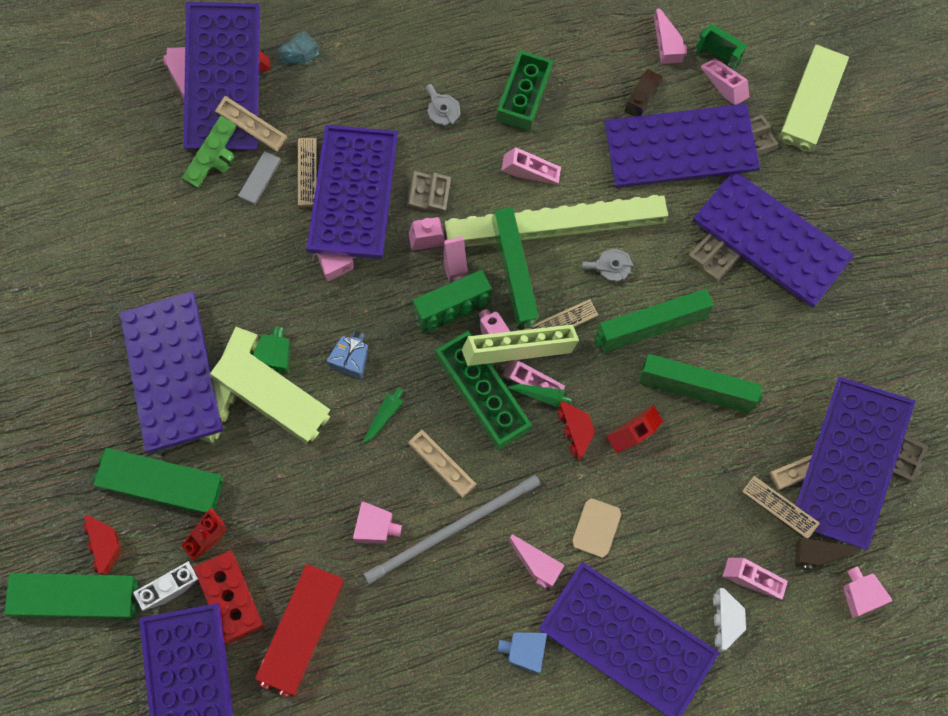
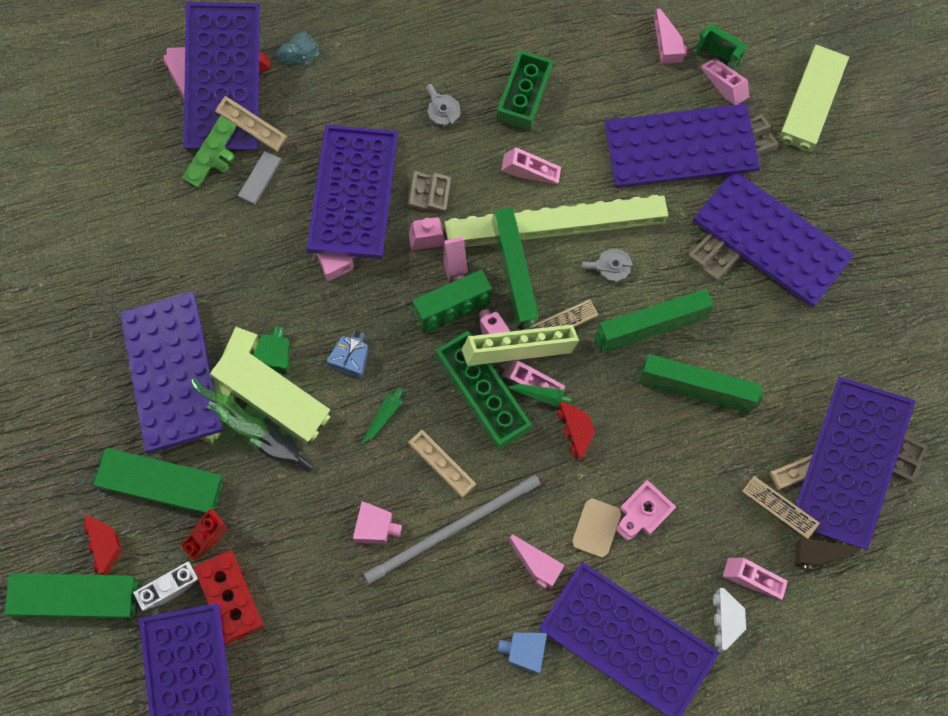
(279, 443): none -> clear neon green piece
(299, 631): red brick -> none
(307, 171): tan tile -> none
(635, 429): red slope -> none
(637, 517): none -> bright pink plate
(643, 93): dark brown slope -> none
(864, 593): bright pink torso -> none

